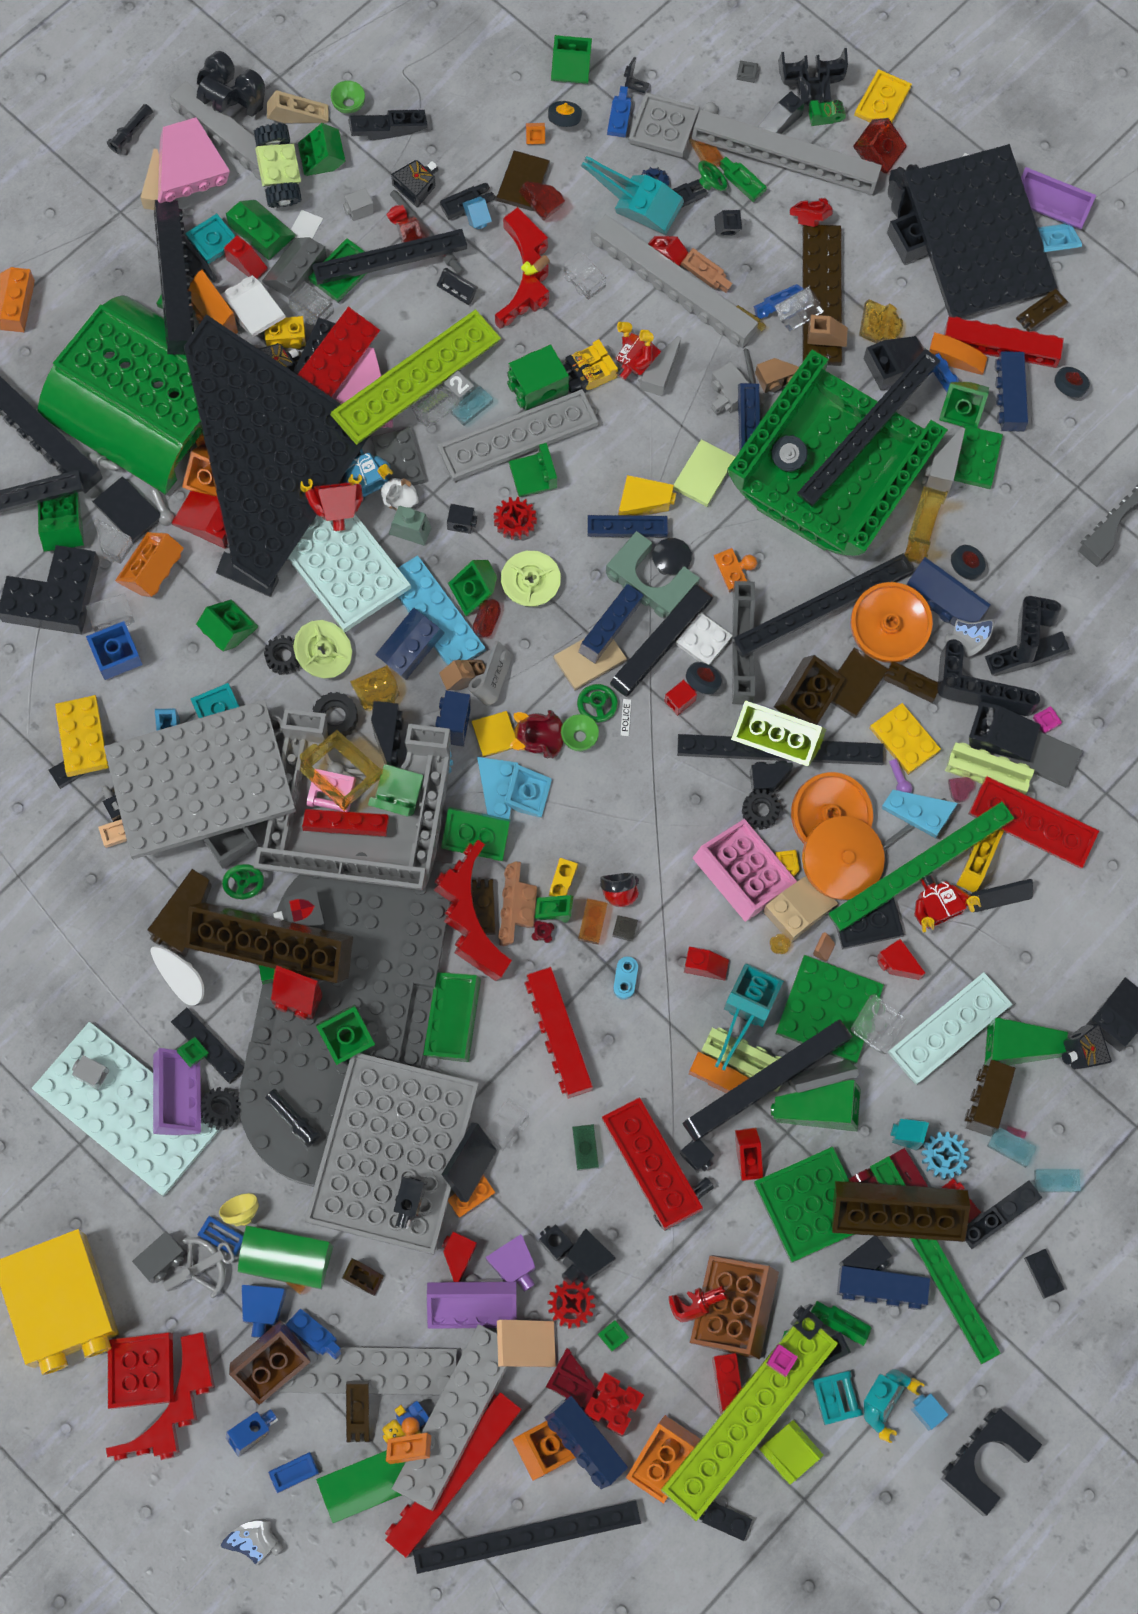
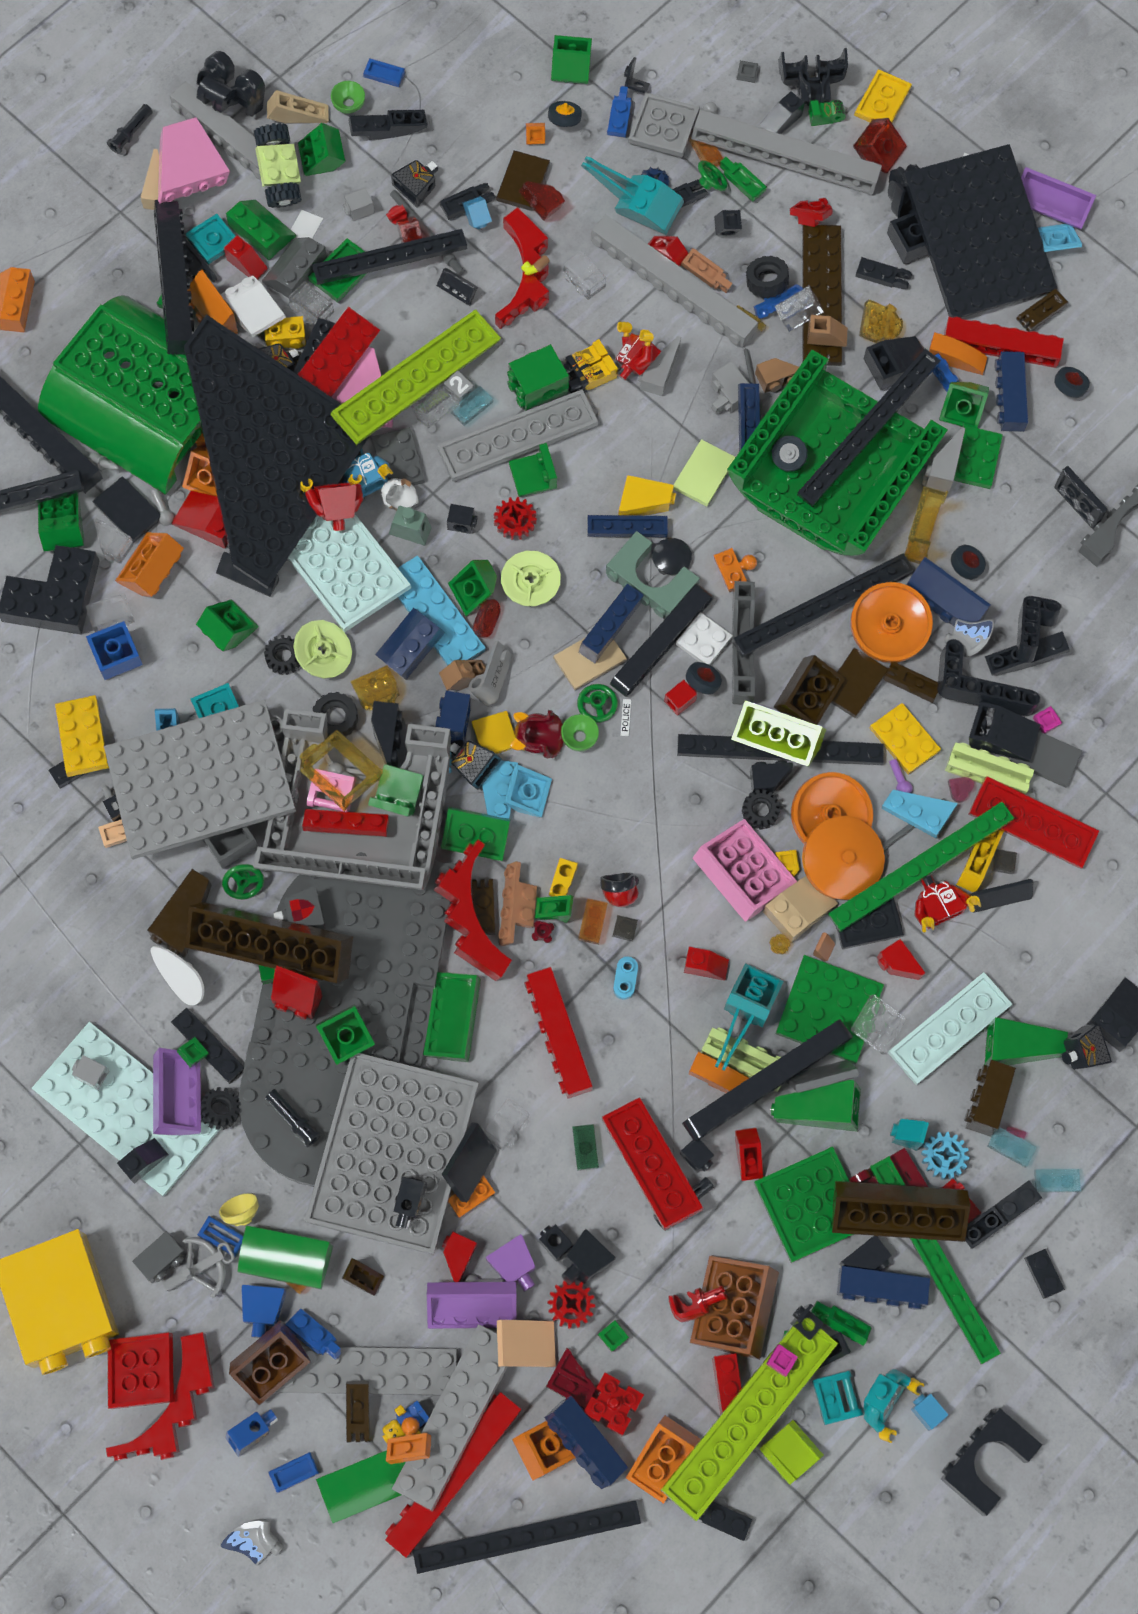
(142, 1159): none -> black slope
(384, 72): none -> blue tile
(474, 762): none -> torso
(769, 288): none -> black tyre
(883, 273): none -> black hinge
(1004, 861): none -> clear smoke plate
(1080, 497): none -> black tile

